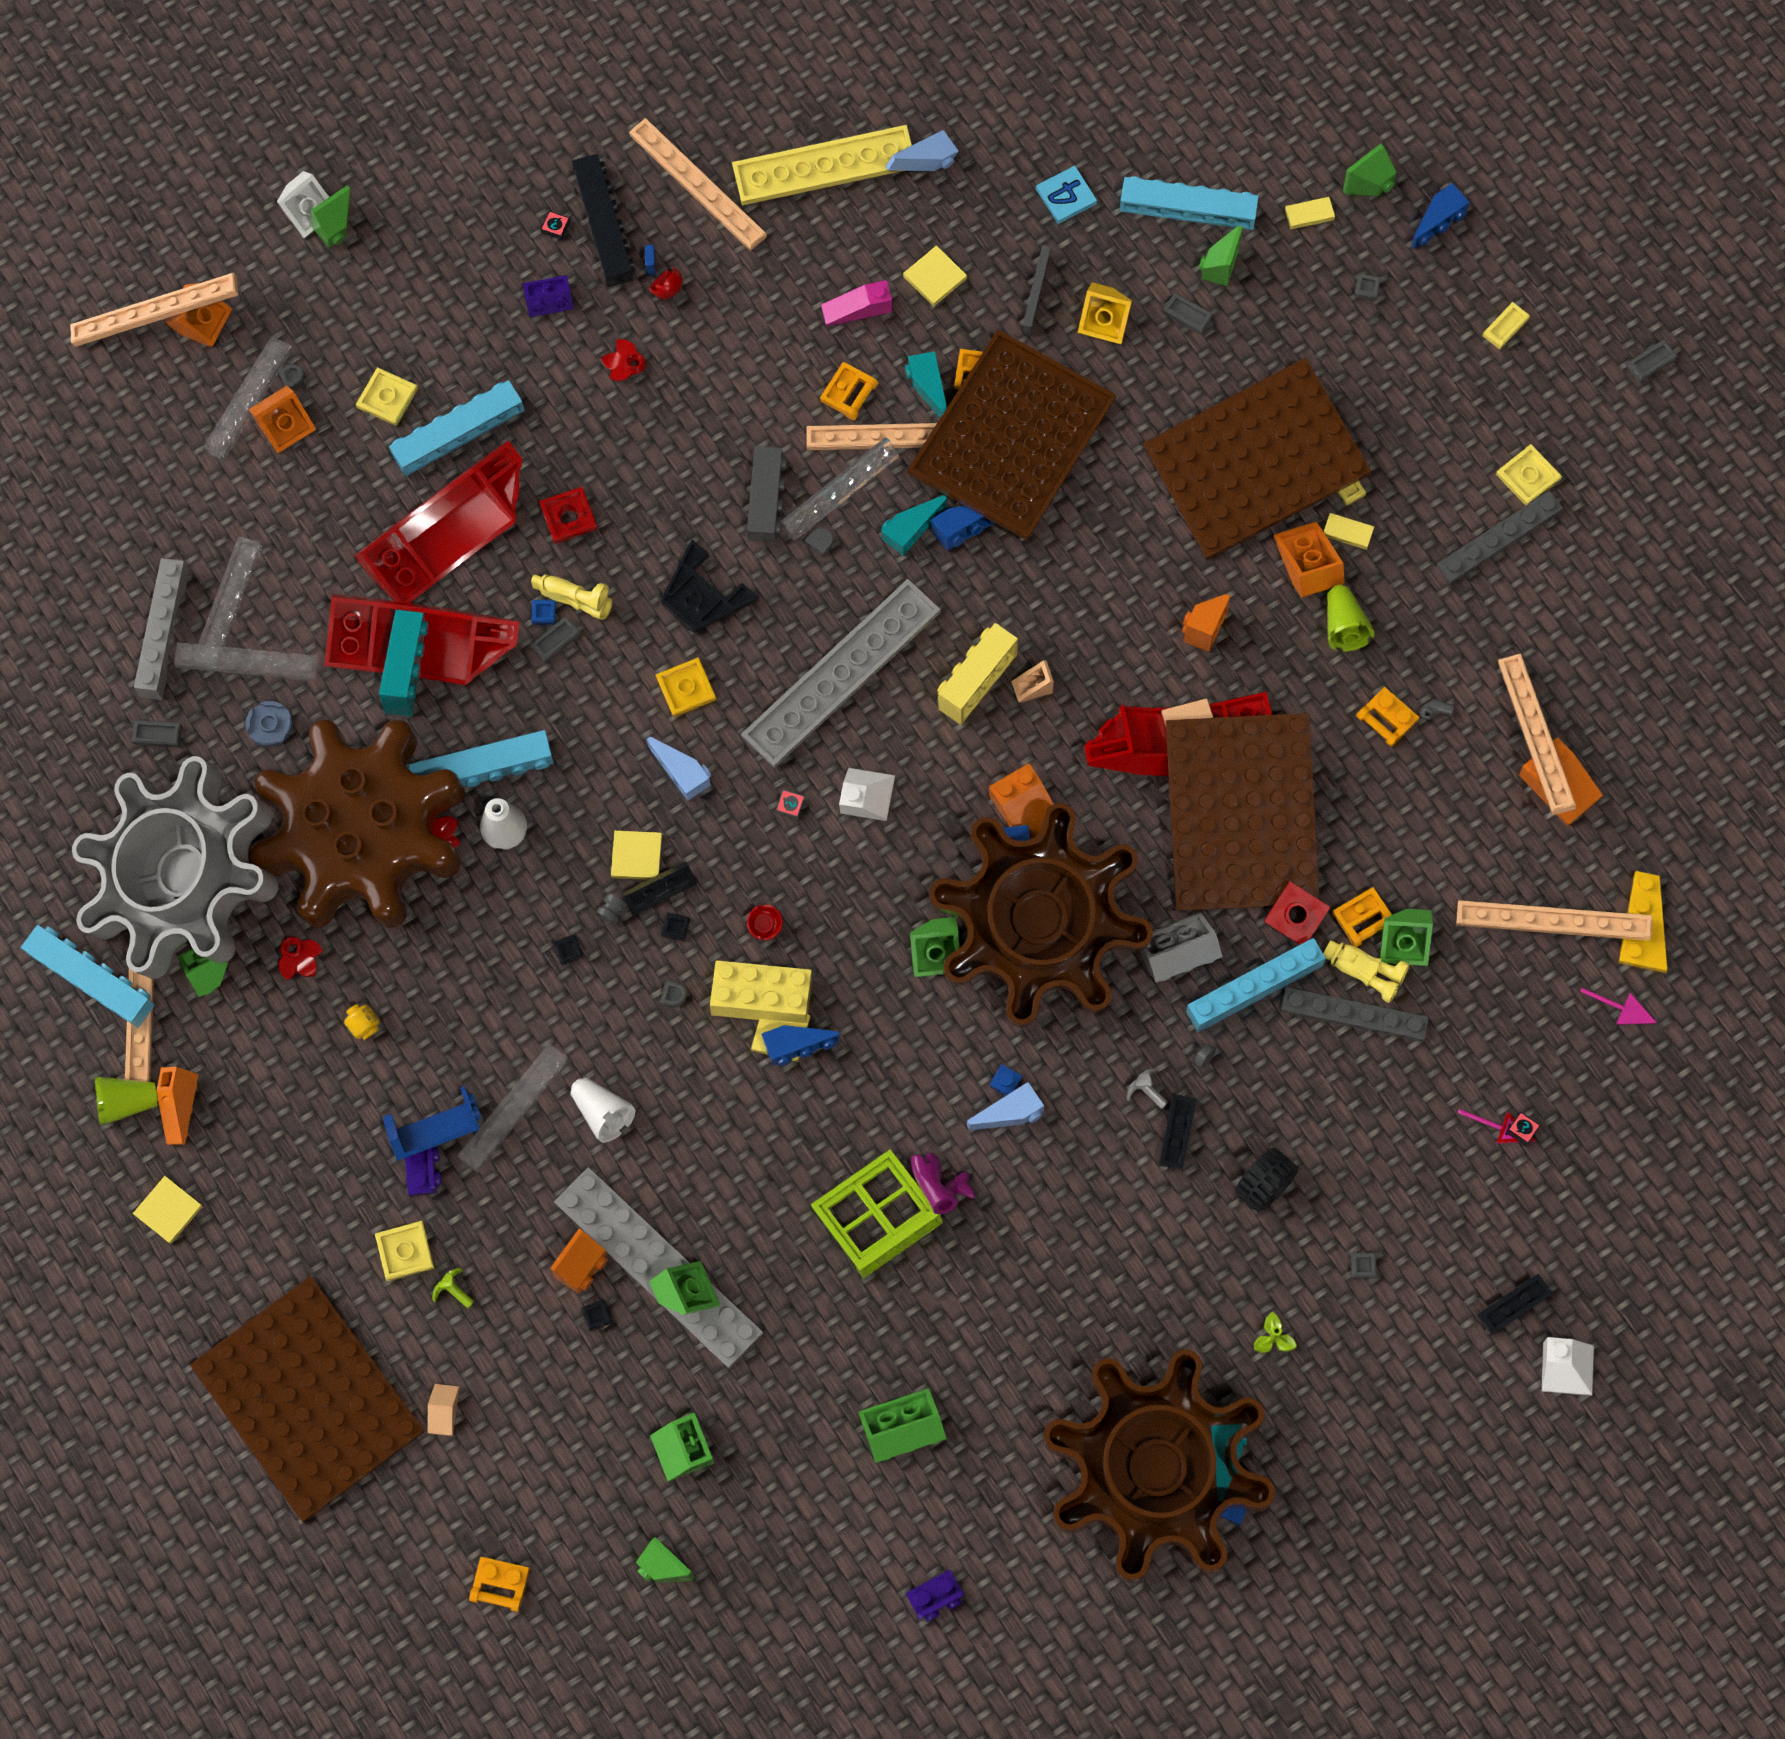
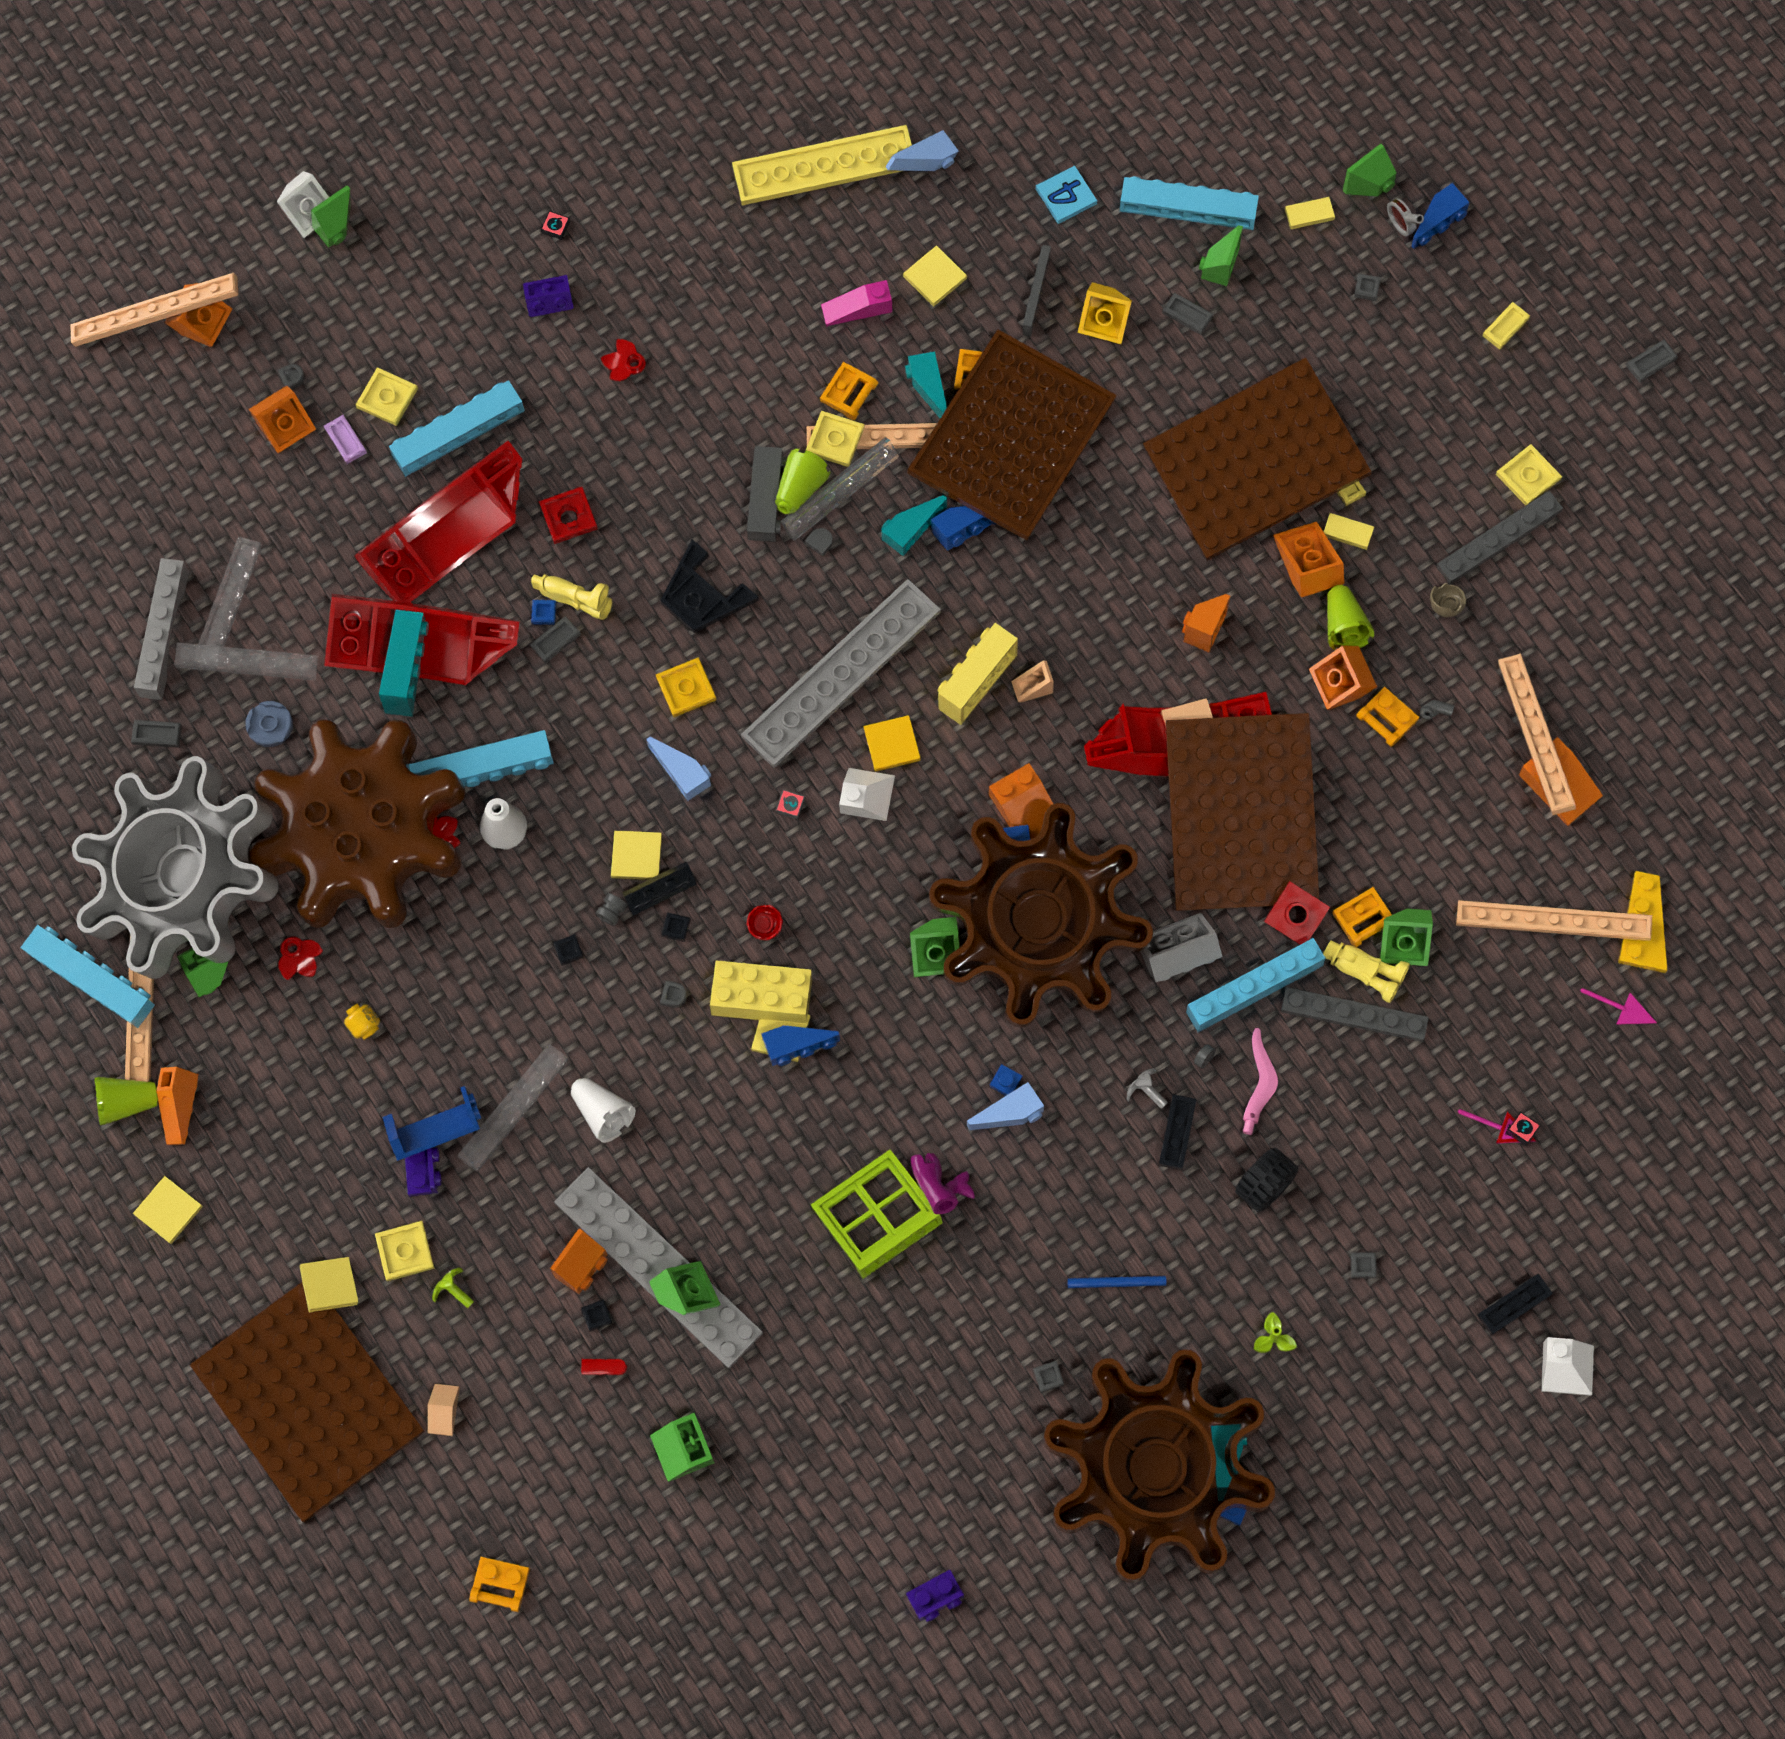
(247, 396): clear plate -> none
(328, 1284): none -> light yellow tile
(345, 439): none -> lavender tile
(602, 220): black brick -> none
(603, 1367): none -> red bar
(650, 260): blue tile -> none
(661, 1565): bright green slope -> none
(667, 284): red hair -> none
(698, 184): light nougat tile -> none
(800, 480): none -> lime cone
(835, 438): none -> light yellow tile
(891, 743): none -> yellow tile
(902, 1425): bright green slope -> none
(1048, 1376): none -> dark grey tile
(1116, 1282): none -> blue bar
(1266, 1086): none -> bright pink piece
(1342, 677): none -> orange slope
(1402, 217): none -> light grey piece
(1447, 600): none -> dark tan hair

